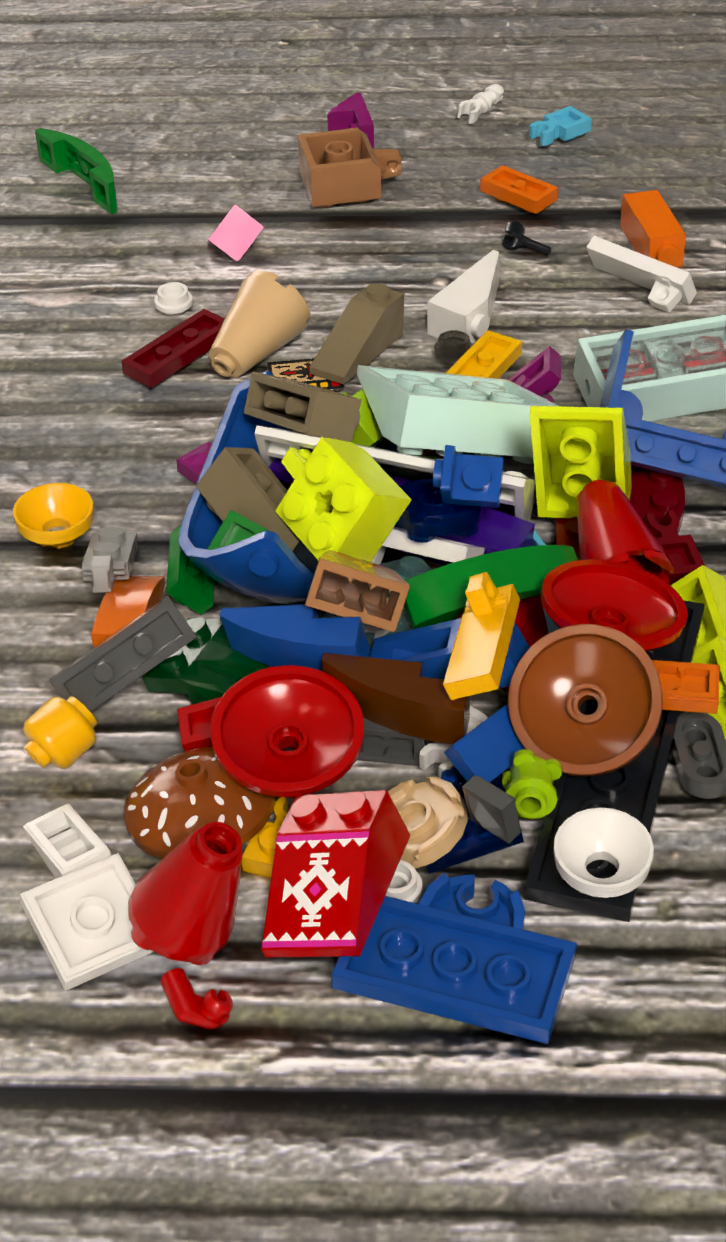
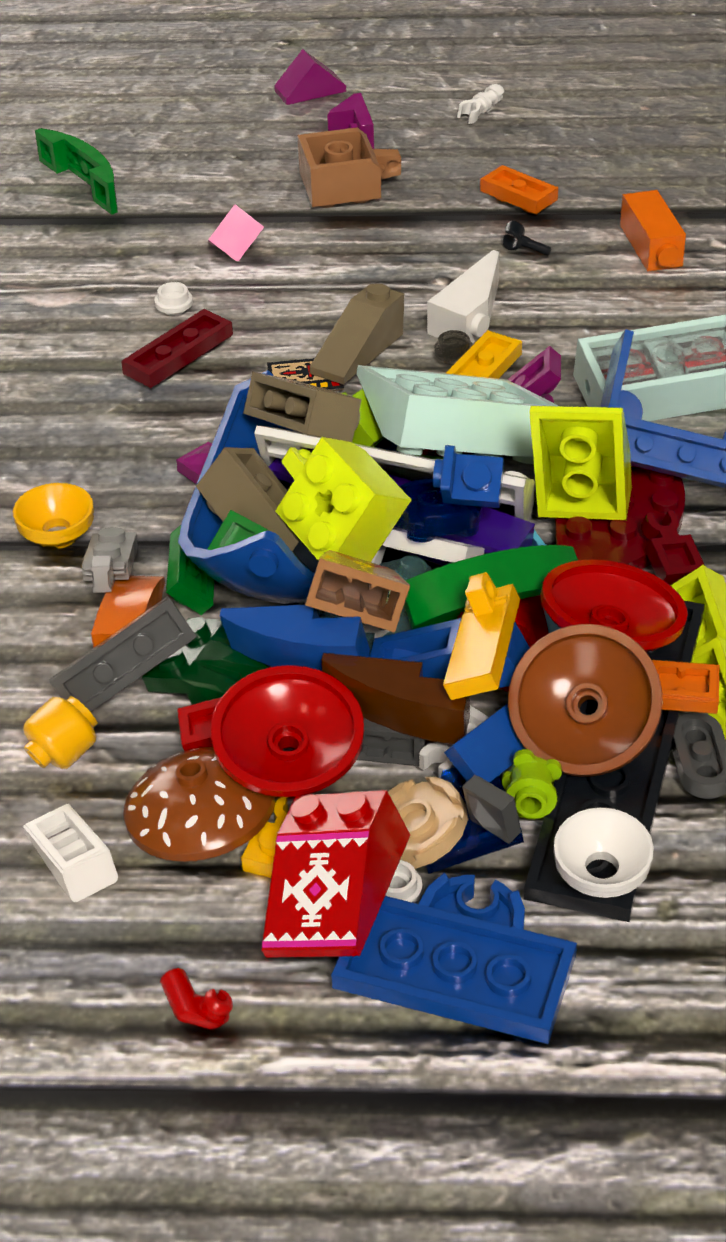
(85, 920): white plate -> none
(190, 897): red cone -> none
(258, 324): tan cone -> none
(307, 80): none -> magenta slope
(561, 124): medium azure plate -> none
(615, 531): red cone -> none
(665, 281): white hinge -> none

